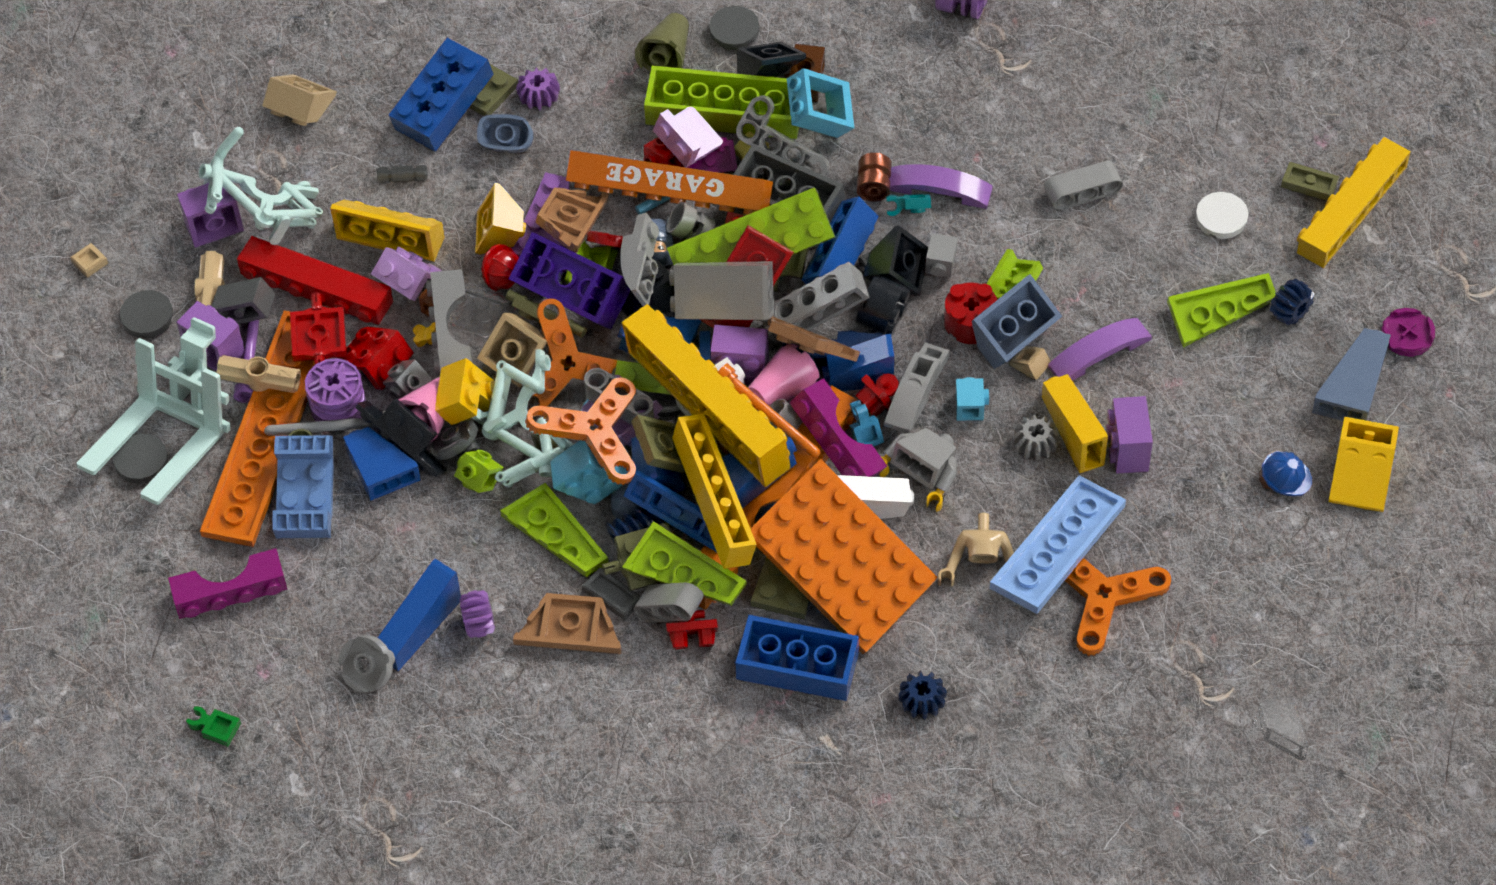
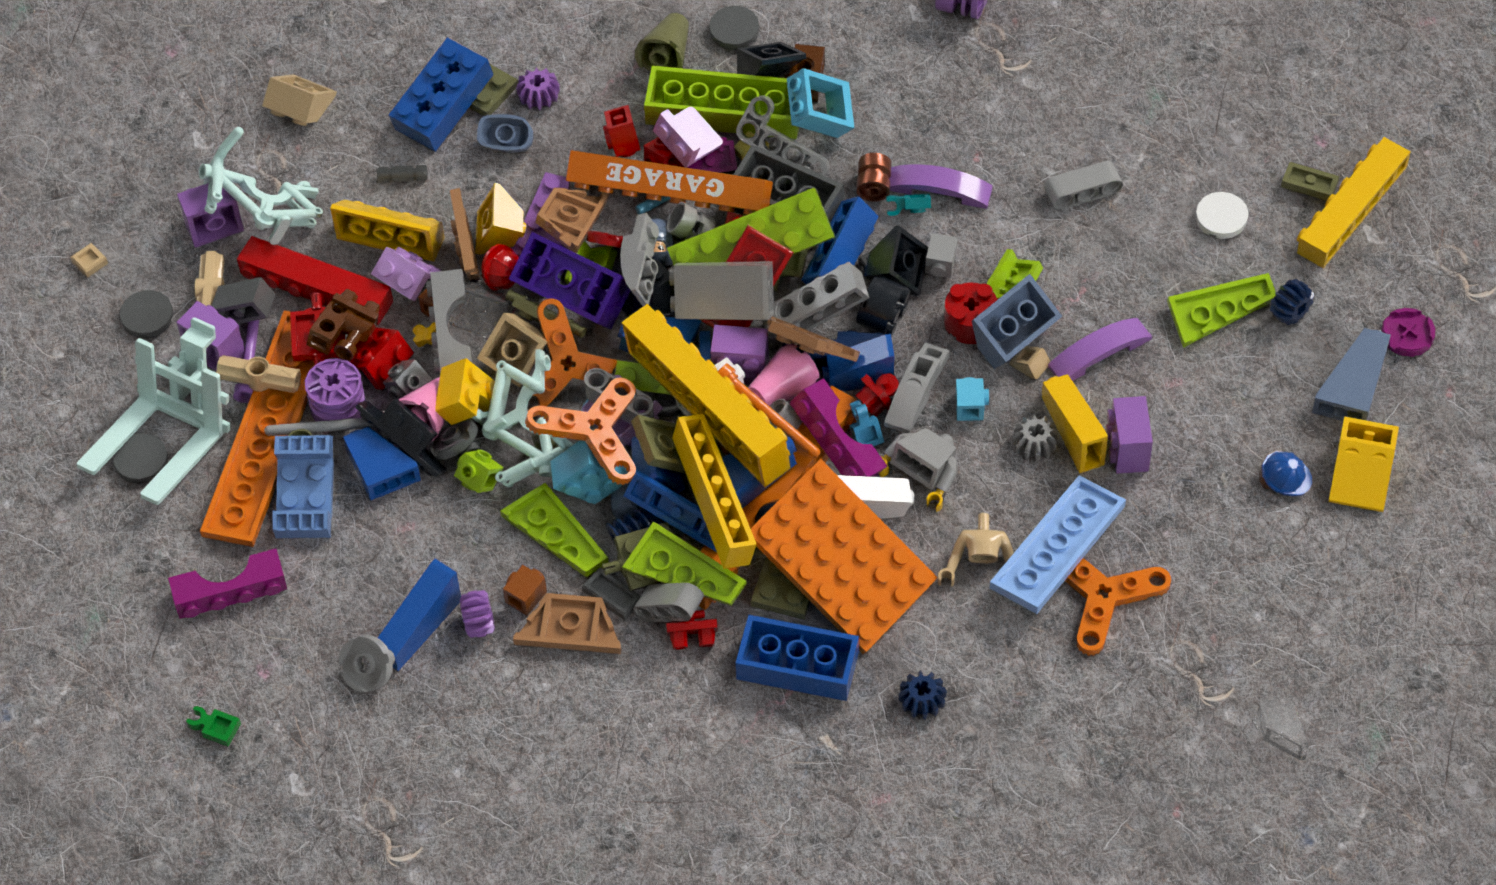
(347, 317): none -> reddish brown hips
(464, 241): none -> medium nougat wing
(524, 589): none -> dark orange brick
(621, 132): none -> red brick

